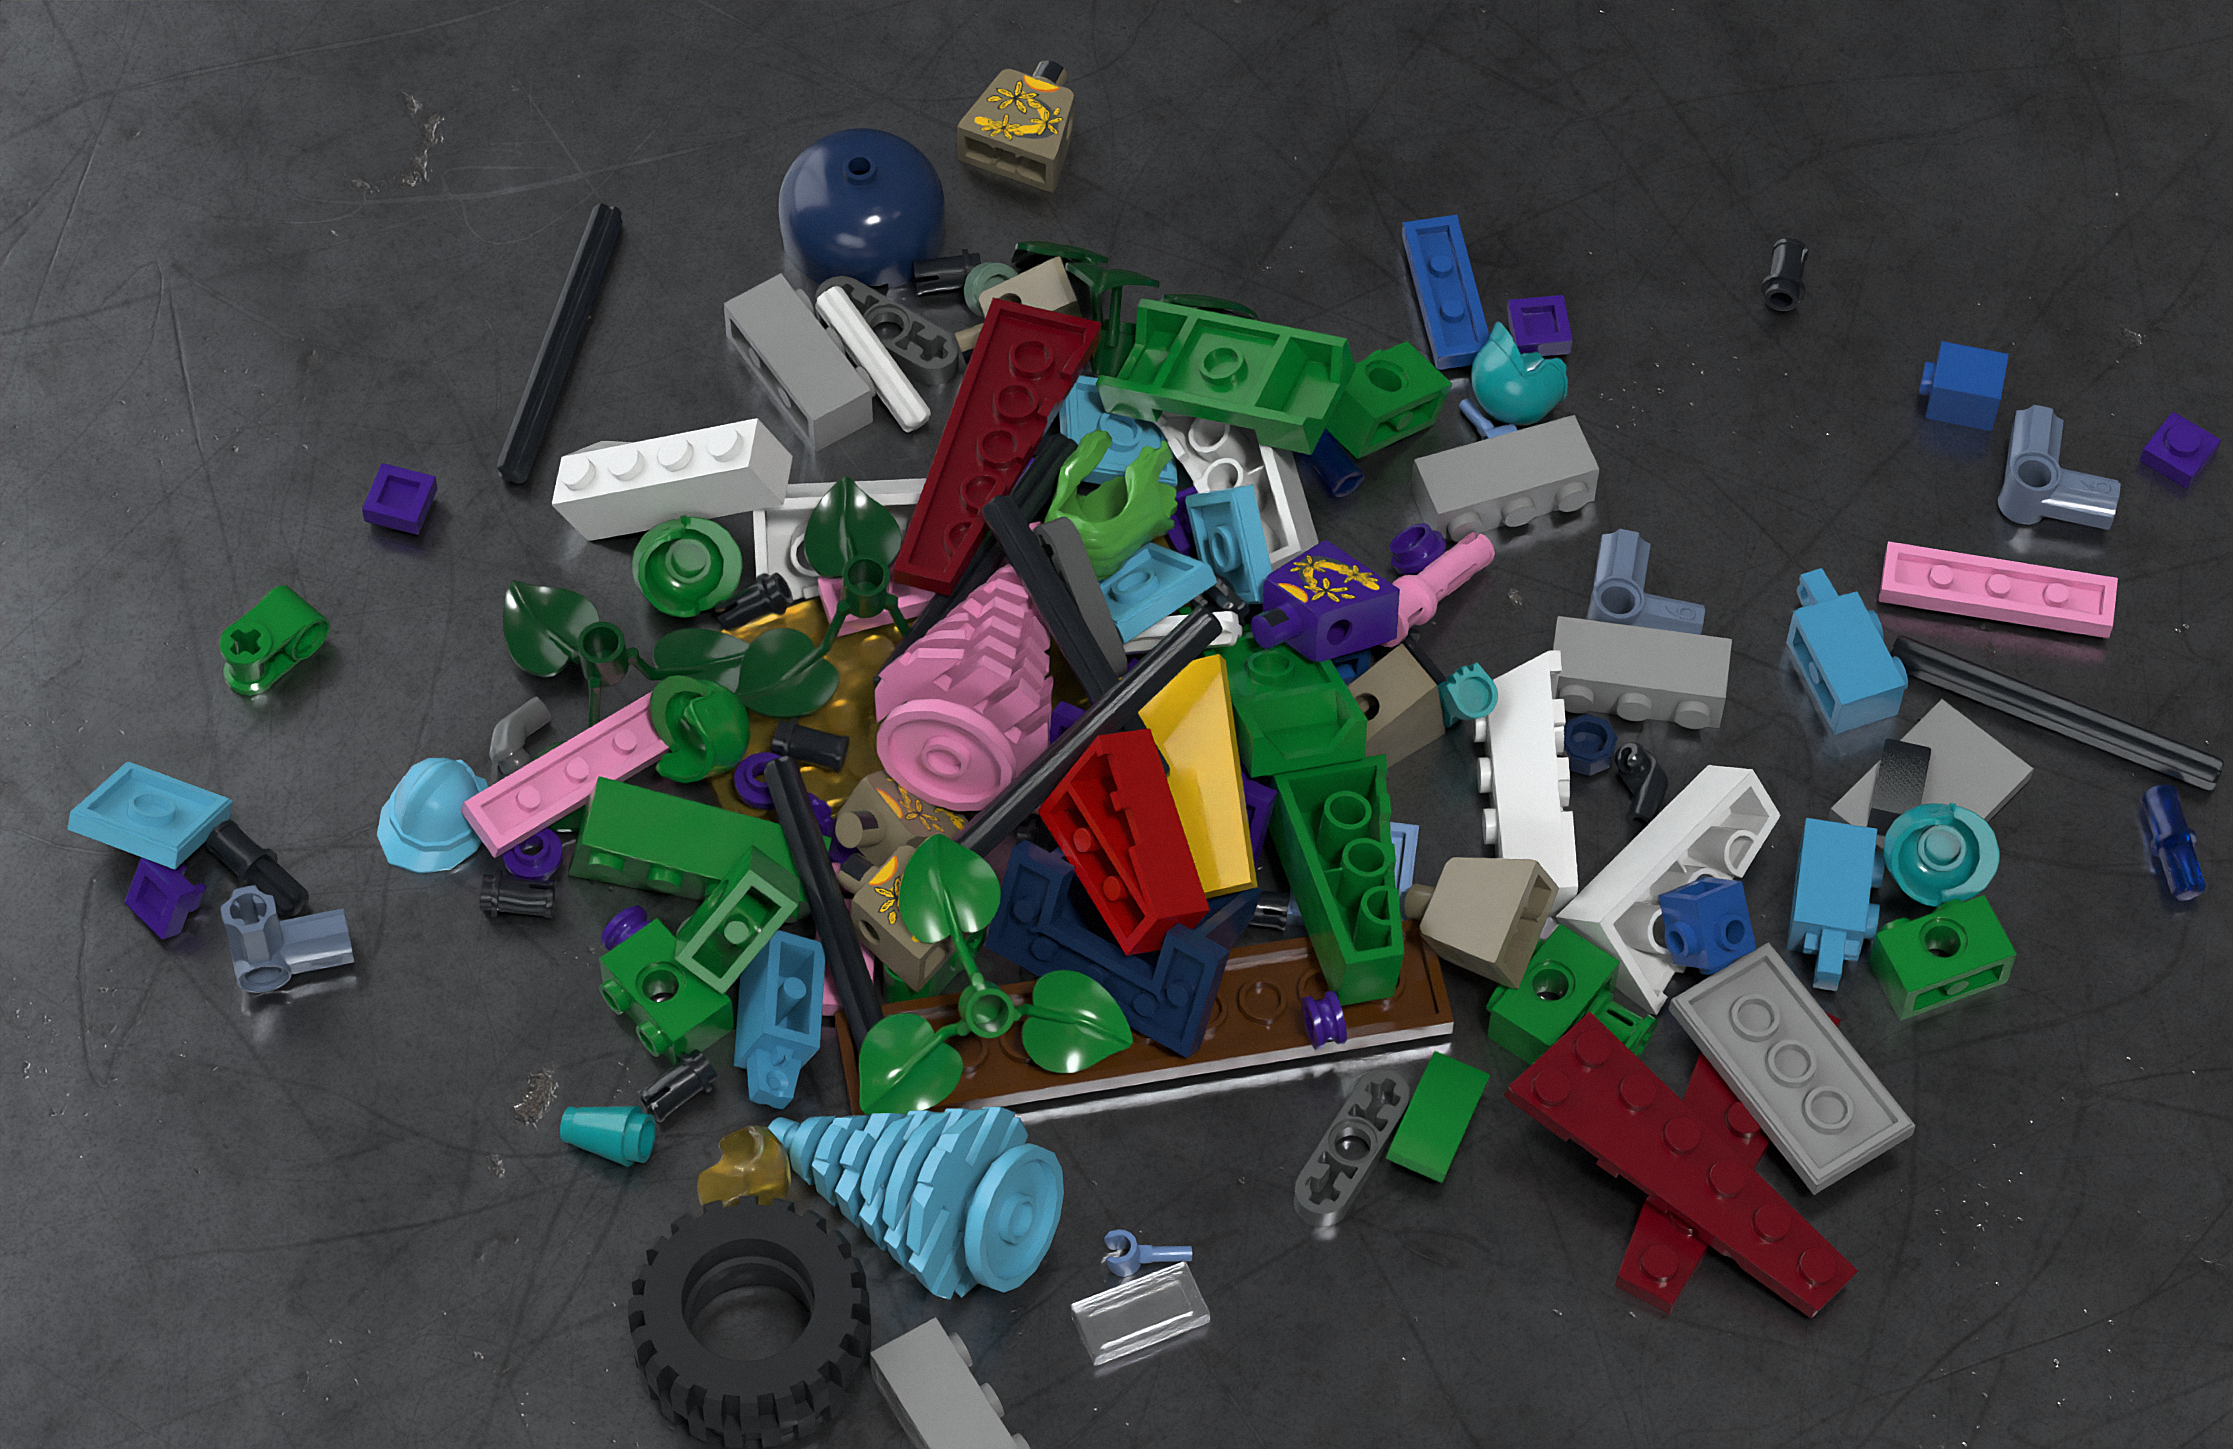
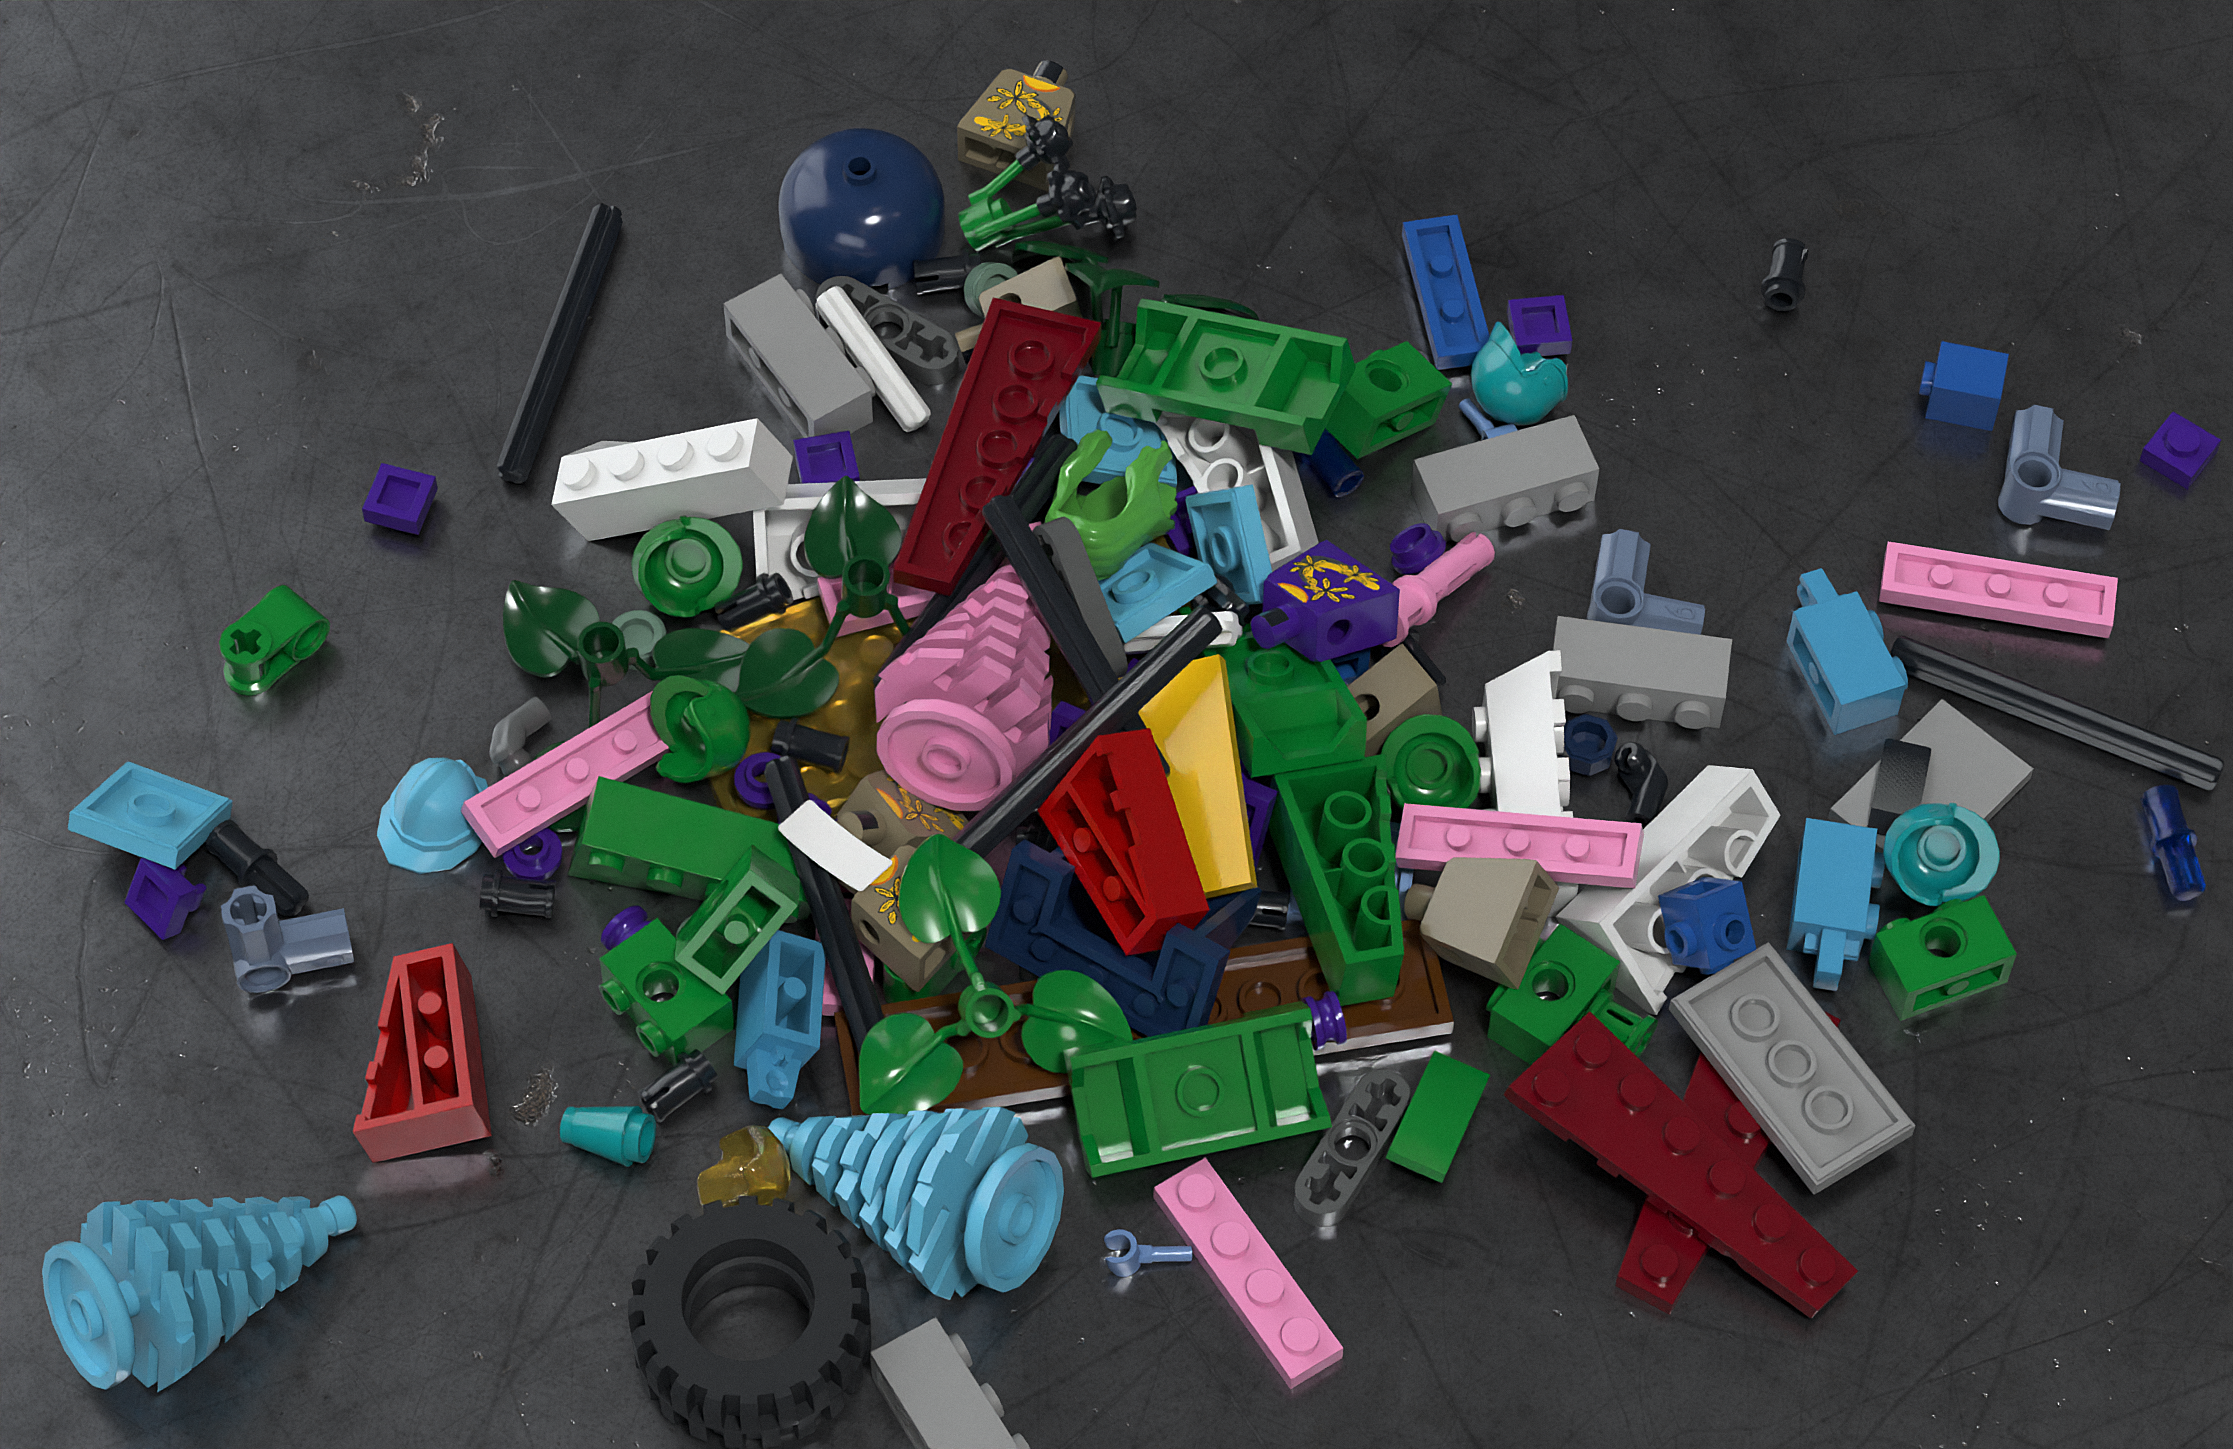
(173, 1277): none -> medium azure plant
(428, 1060): none -> red wedge
(641, 631): none -> sand green tile
(825, 458): none -> dark purple plate
(833, 846): none -> white sticker
(1069, 194): none -> black plant
(1140, 1313): clear tile -> none
(1196, 1090): none -> green piece
(1248, 1273): none -> bright pink plate
(1432, 763): none -> green helmet
(1467, 694): teal piece -> none
(1564, 846): none -> bright pink plate

